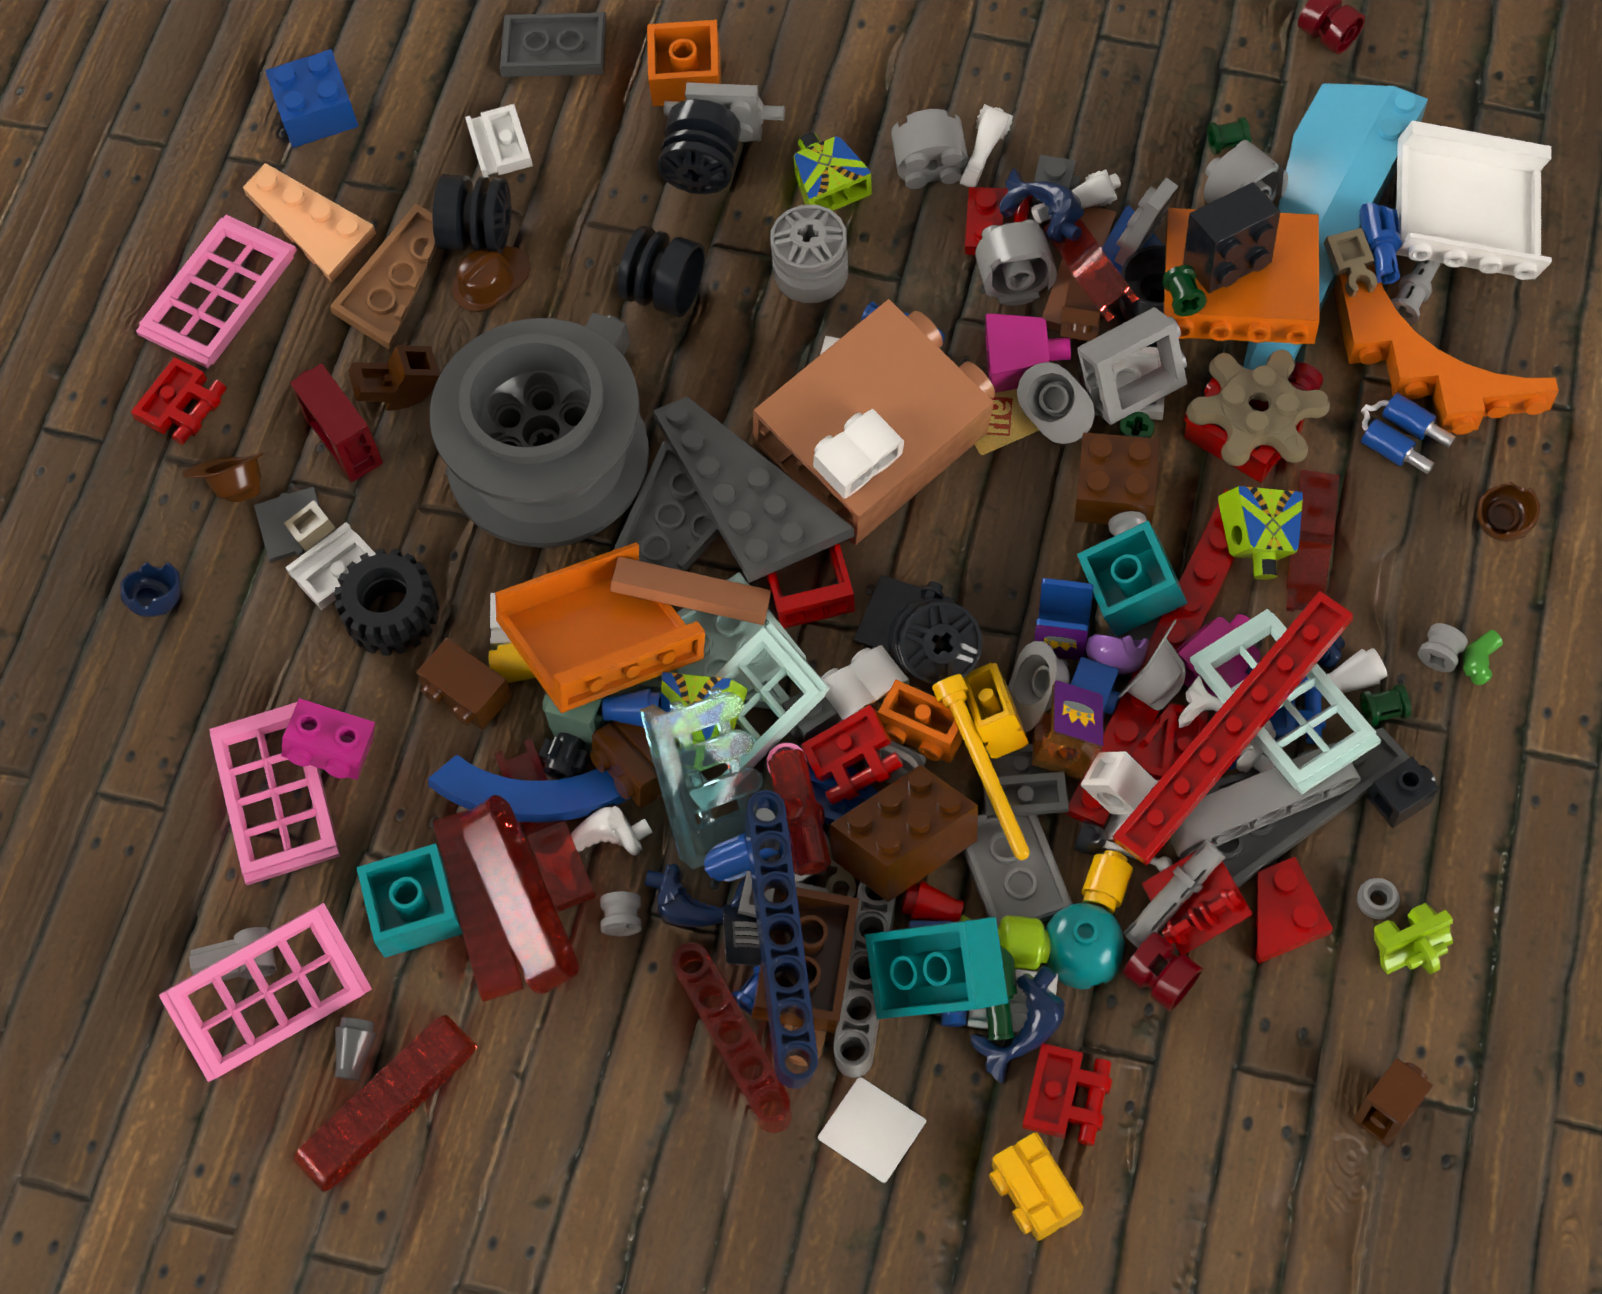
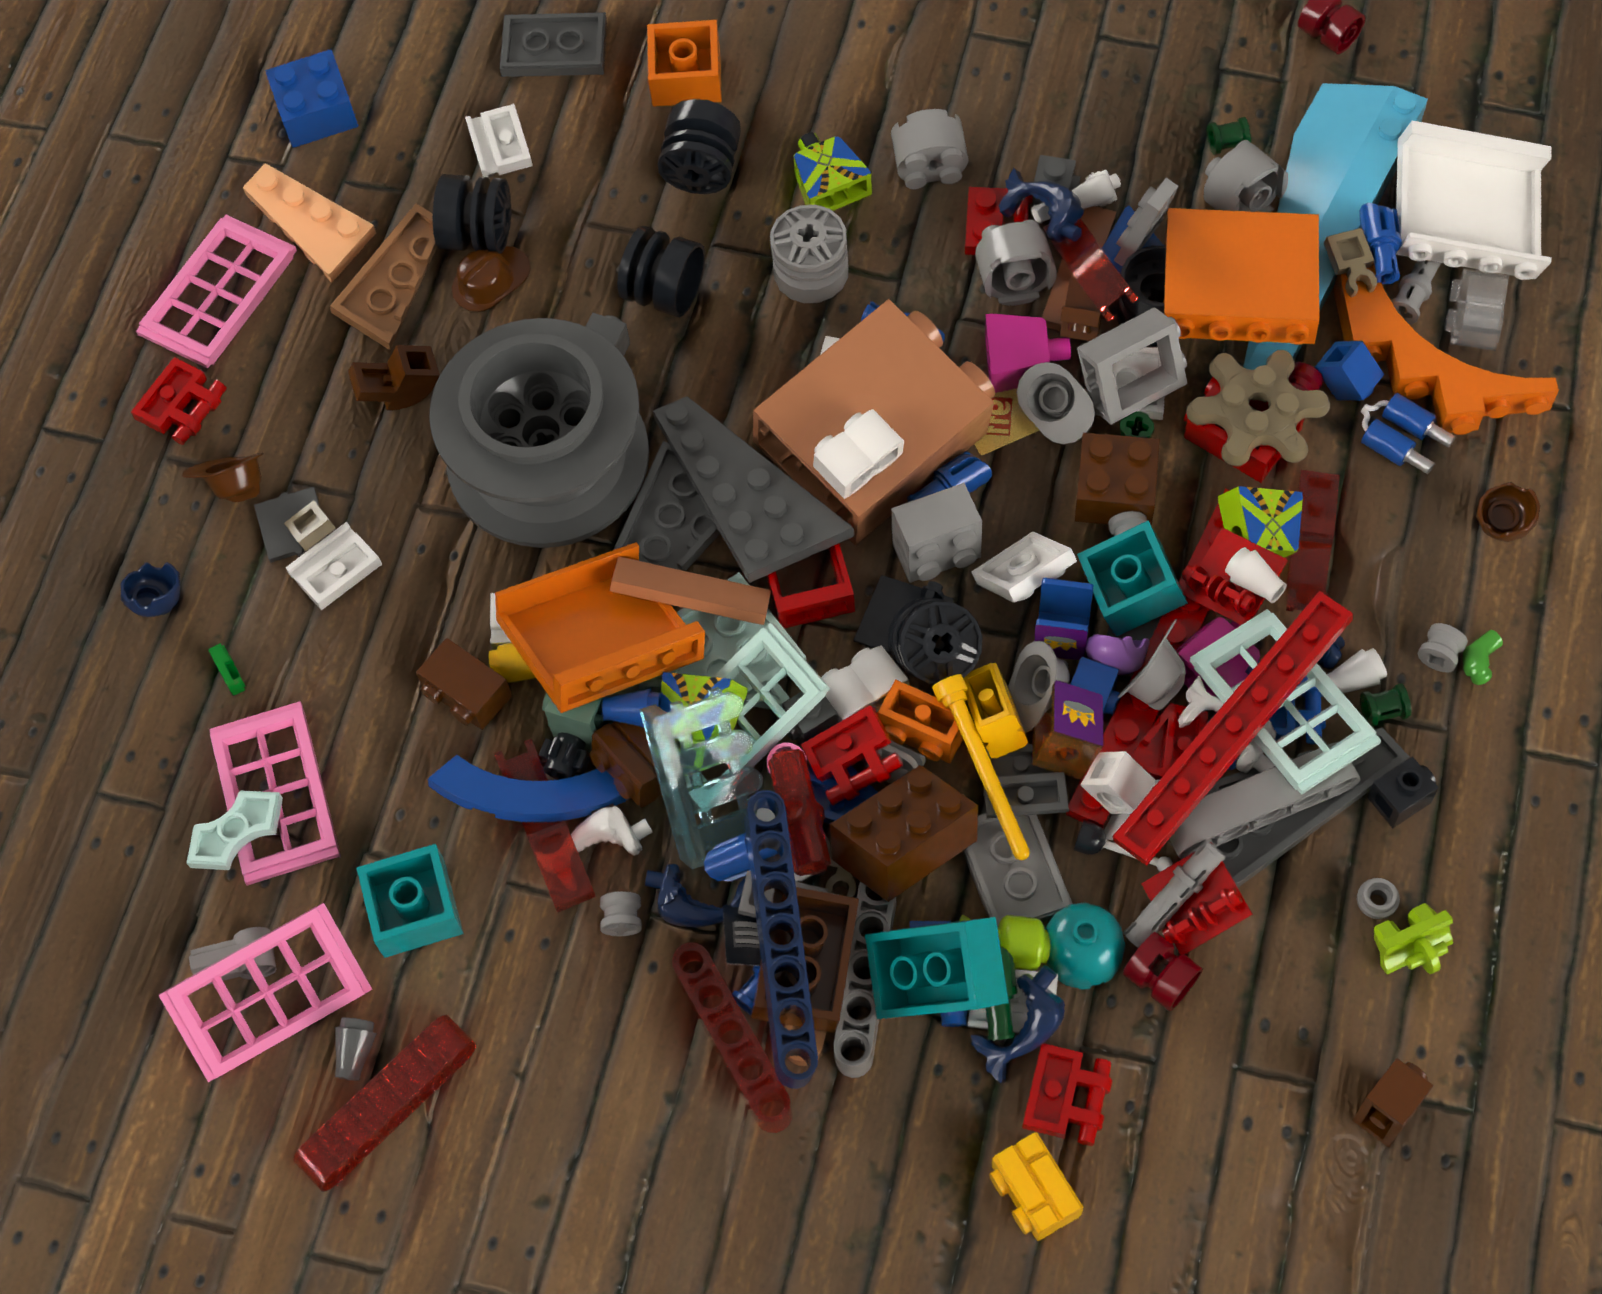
(218, 842): none -> light aqua tile
(227, 669): none -> green tile
(327, 739): dark pink brick -> none
(336, 422): dark red window -> none
(379, 576): black tyre -> none
(483, 933): clear red beam -> none
(519, 895): clear red beam -> none
(741, 100): light grey plate -> none
(872, 1129): white sticker -> none
(930, 904): red cone -> none
(937, 533): none -> light grey brick
(962, 469): none -> blue arm
(991, 126): white animal -> none
(1022, 567): none -> white plate
(1107, 880): yellow brick -> none
(1184, 290): dark green bush -> none
(1212, 587): none -> red hinge
(1231, 237): black brick -> none
(1254, 574): none -> white cone
(1286, 911): red wing -> none
(1349, 370): none -> blue brick
(1478, 309): none -> clear brick

